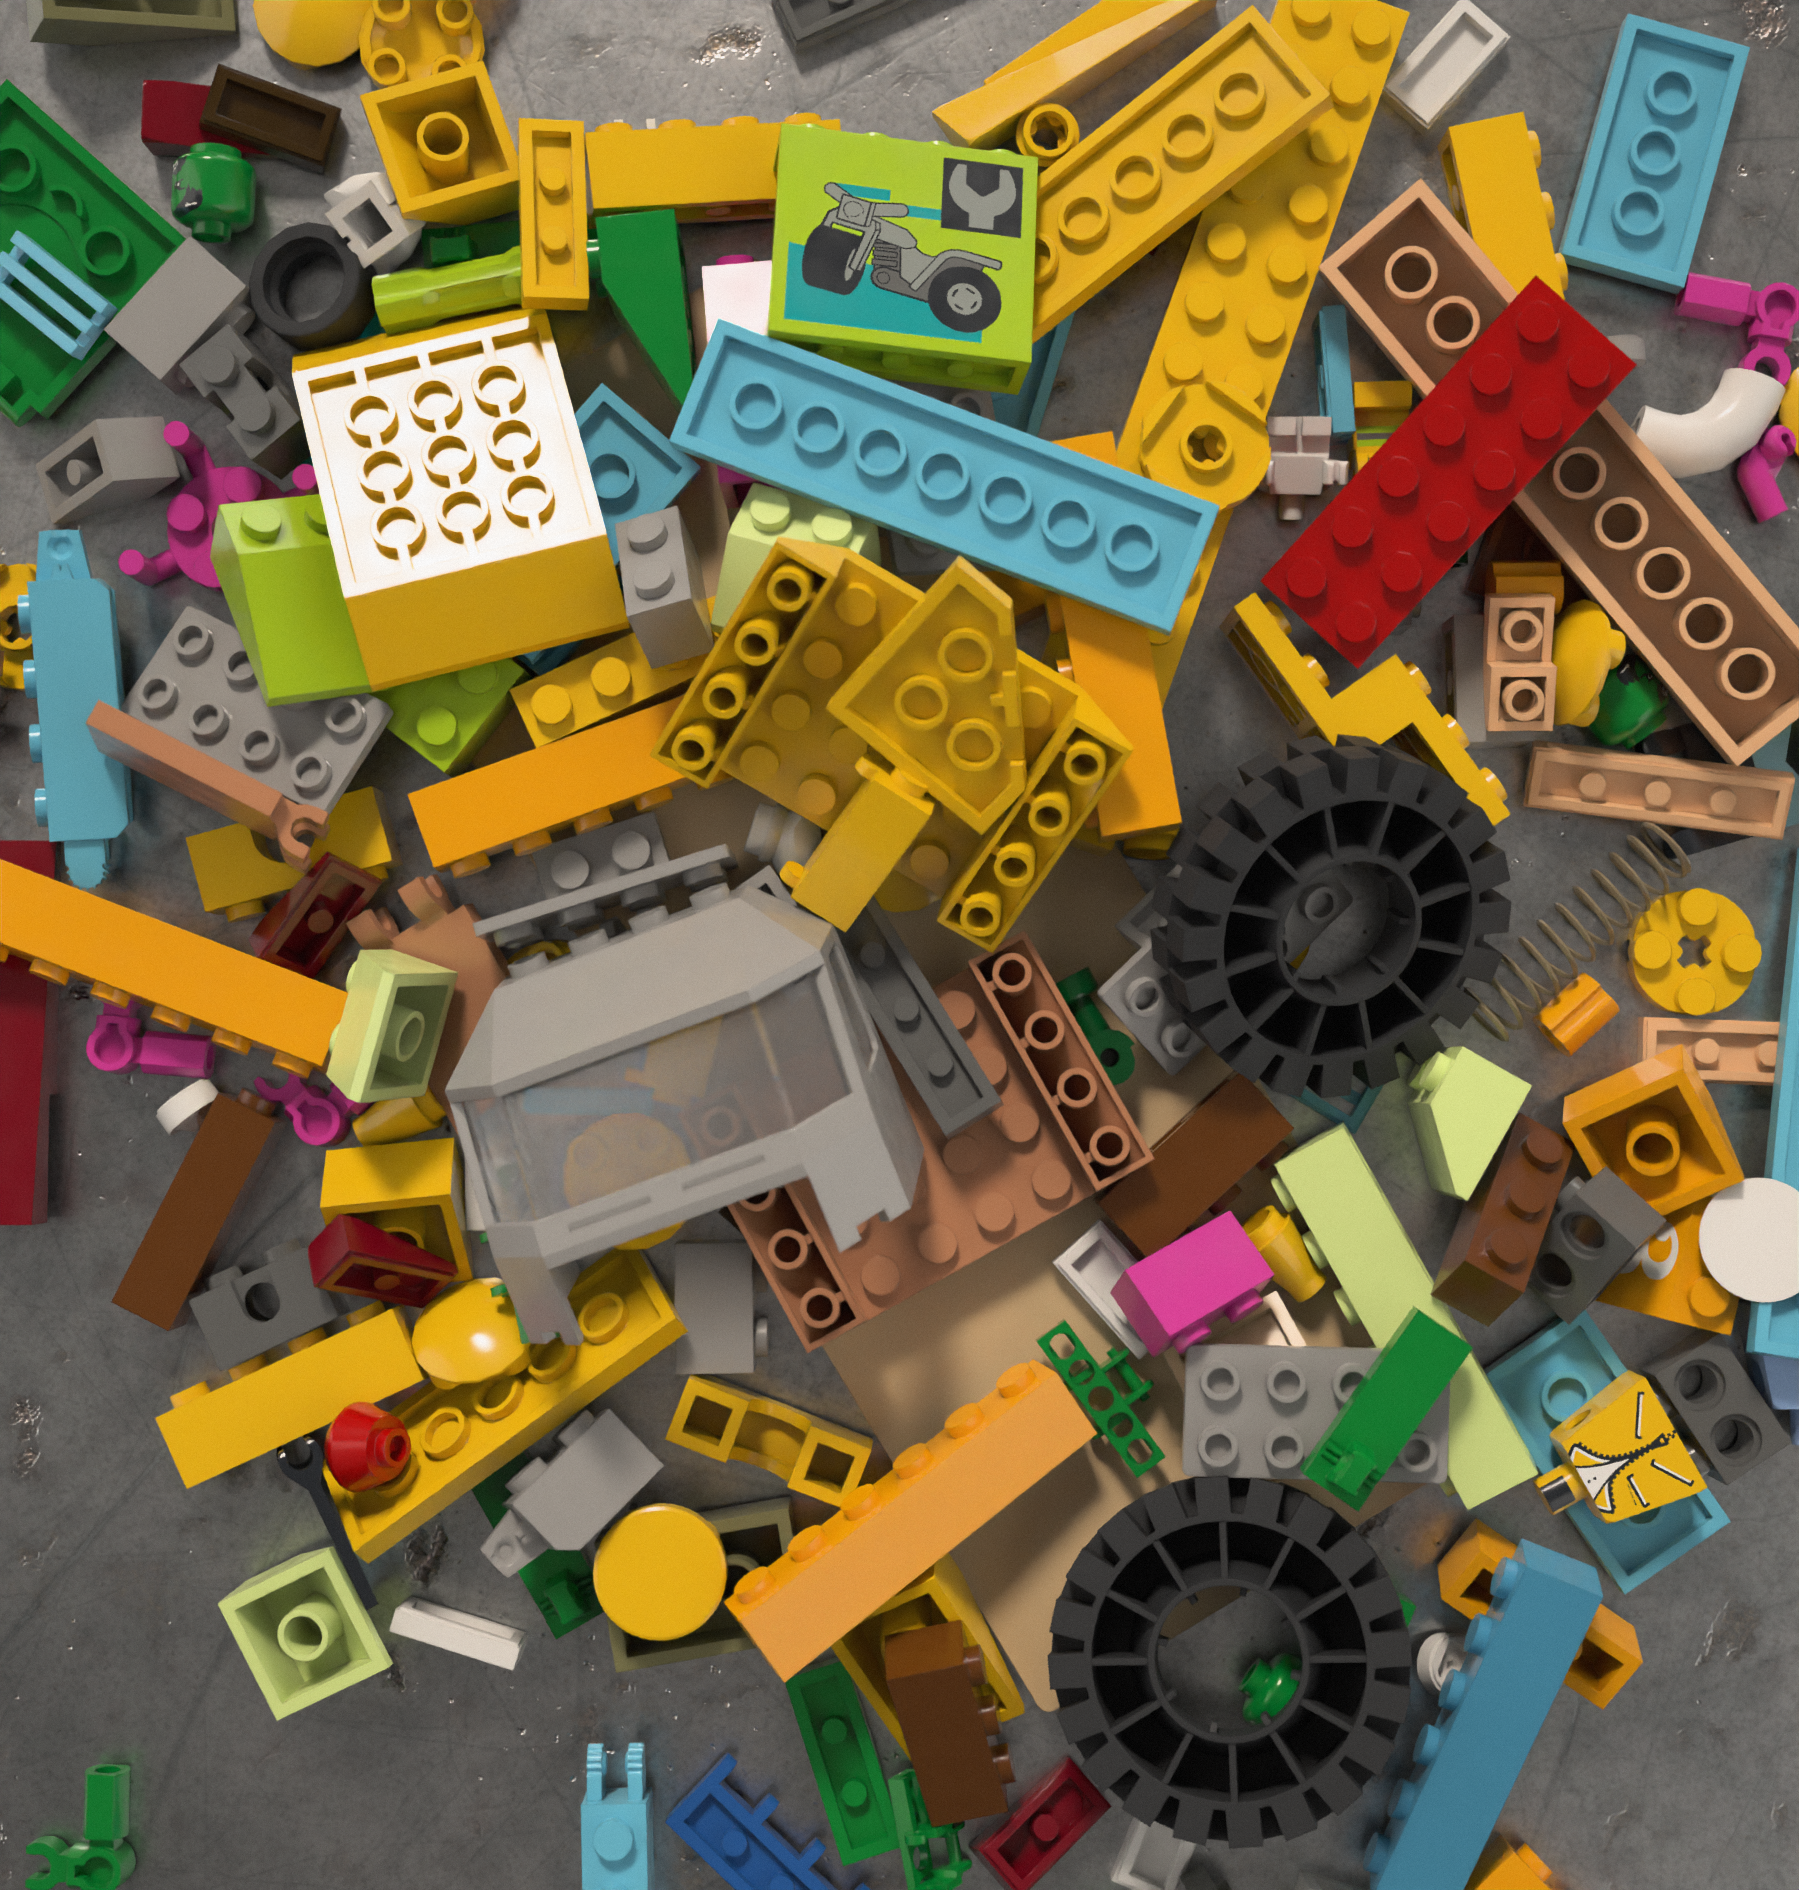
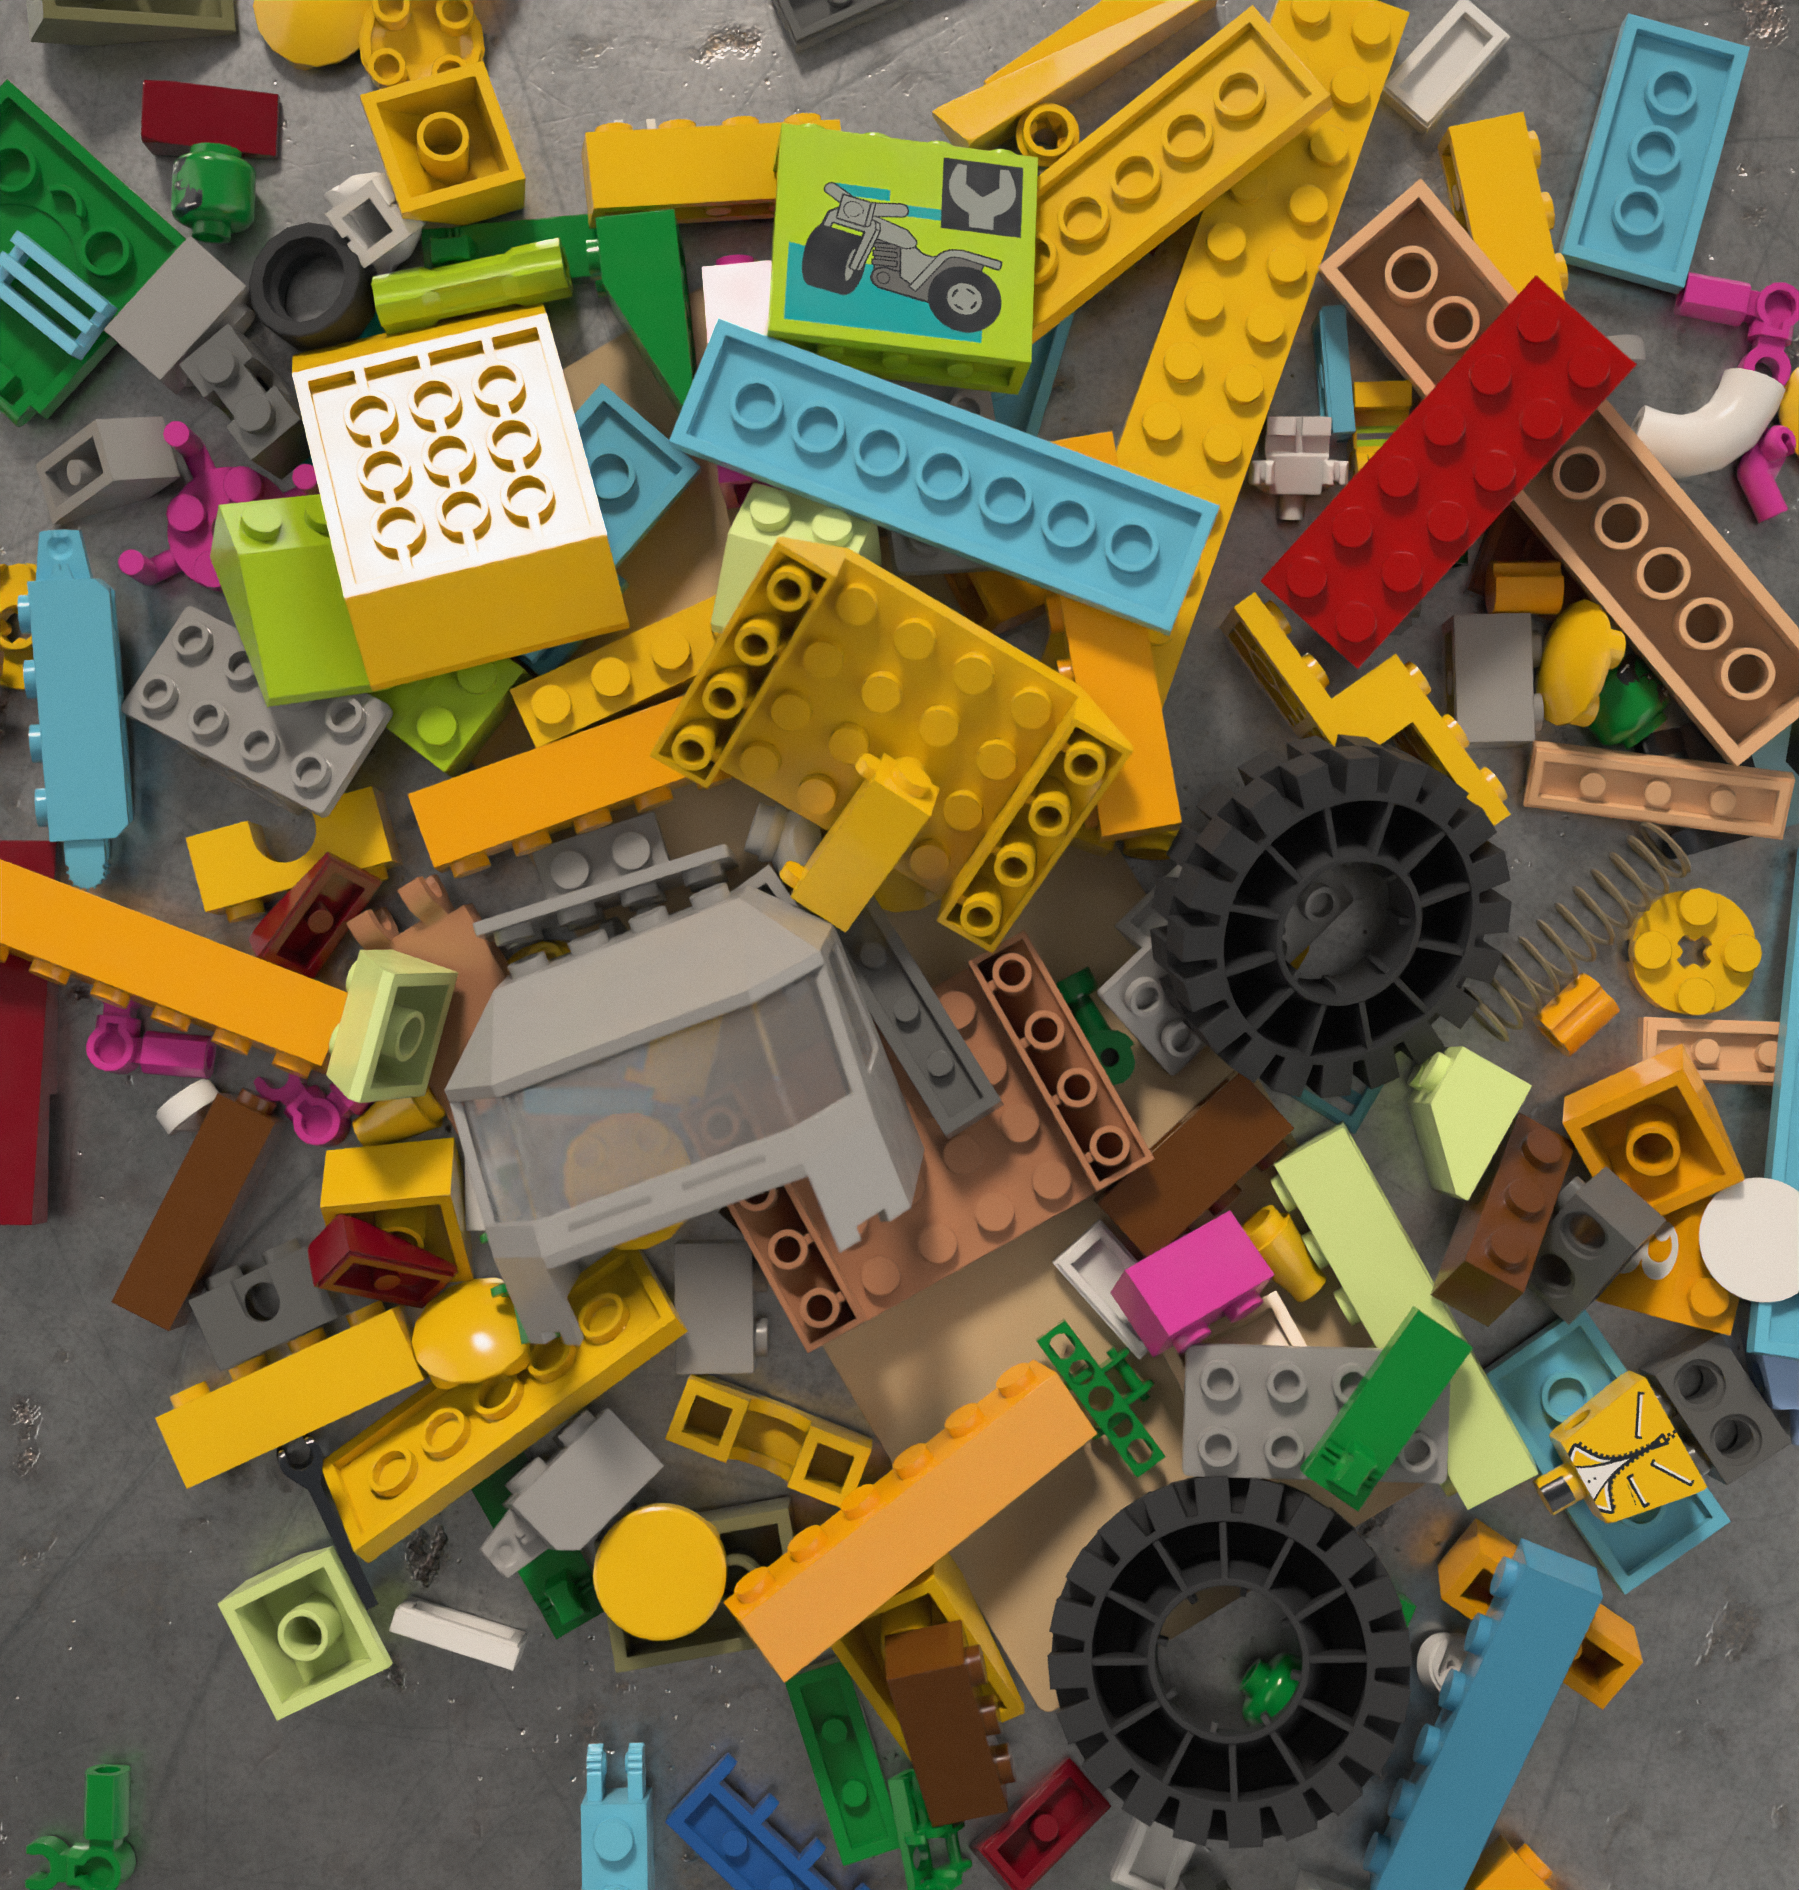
(208, 782): nougat tile -> none
(270, 118): dark brown tile -> none
(366, 1447): red cone -> none
(552, 214): yellow plate -> none
(664, 587): light grey brick -> none
(947, 697): yellow plate -> none
(1198, 411): yellow plate -> none
(1517, 662): light nougat slope -> none

